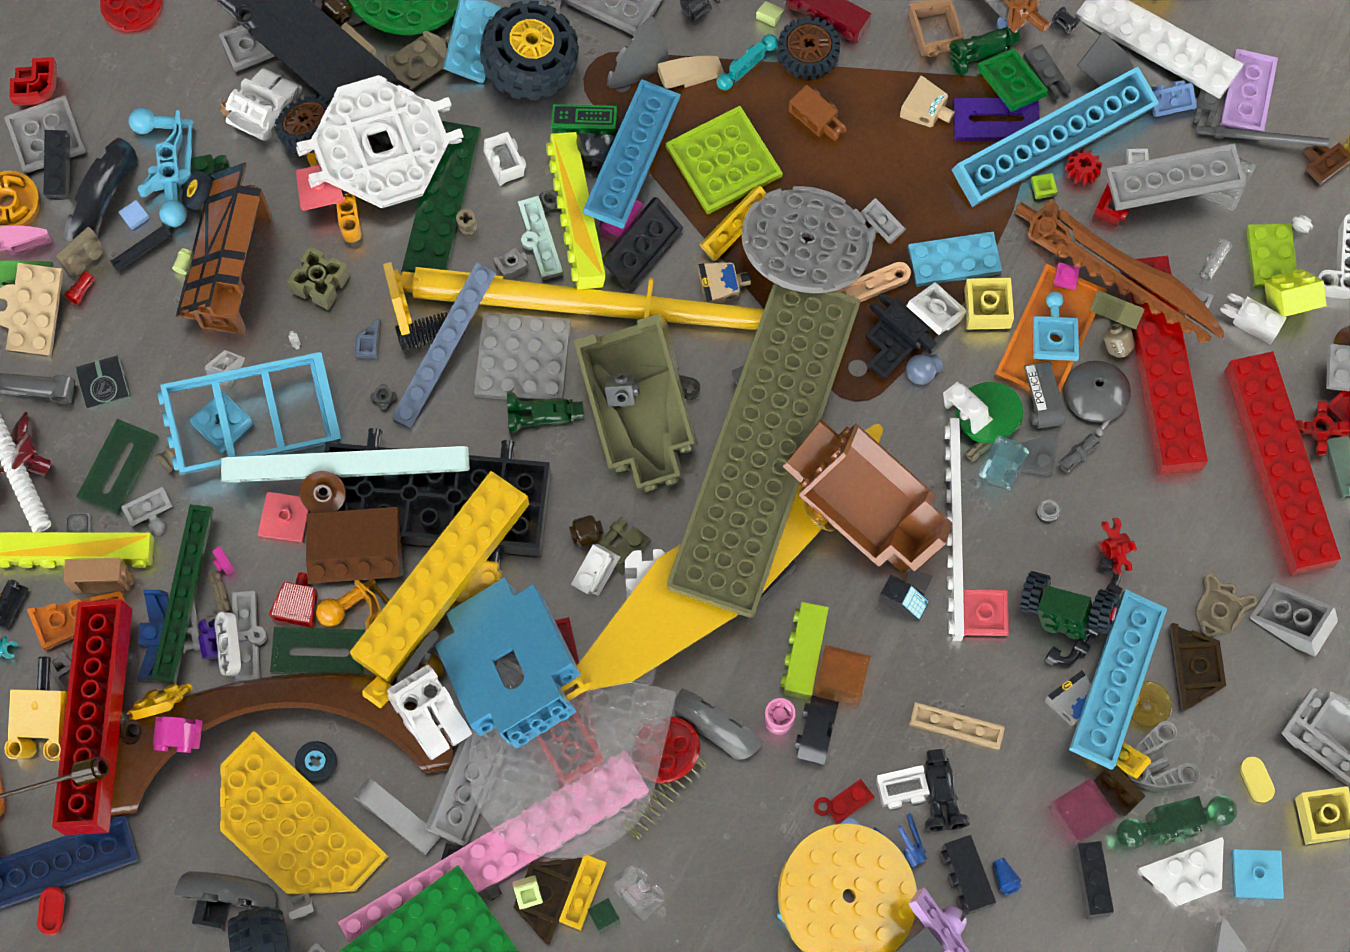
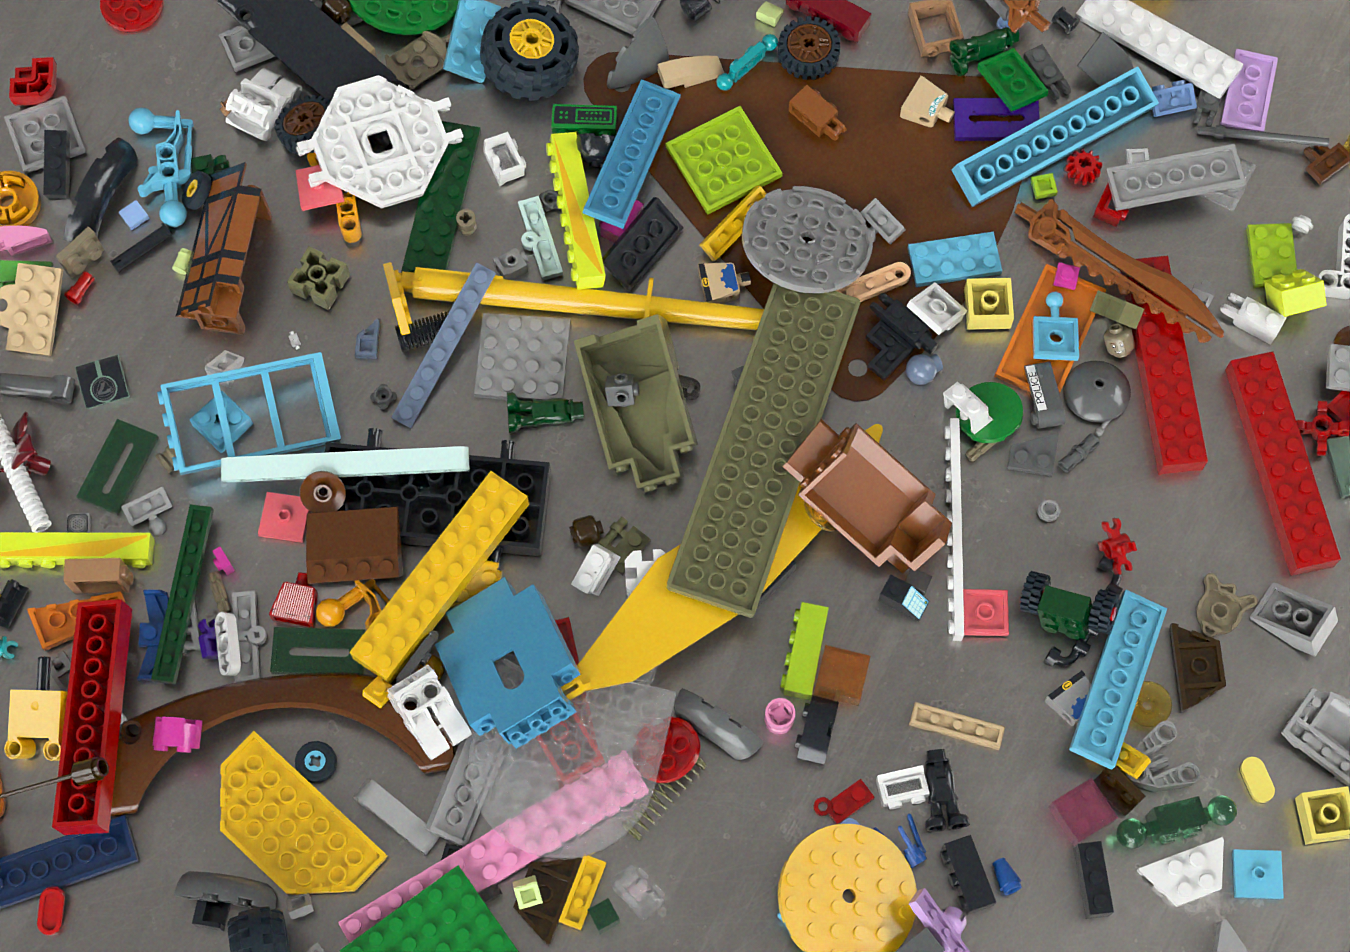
(159, 701): yellow plate -> none
(1003, 463): clear light blue brick -> none
(1215, 260): clear pin -> none

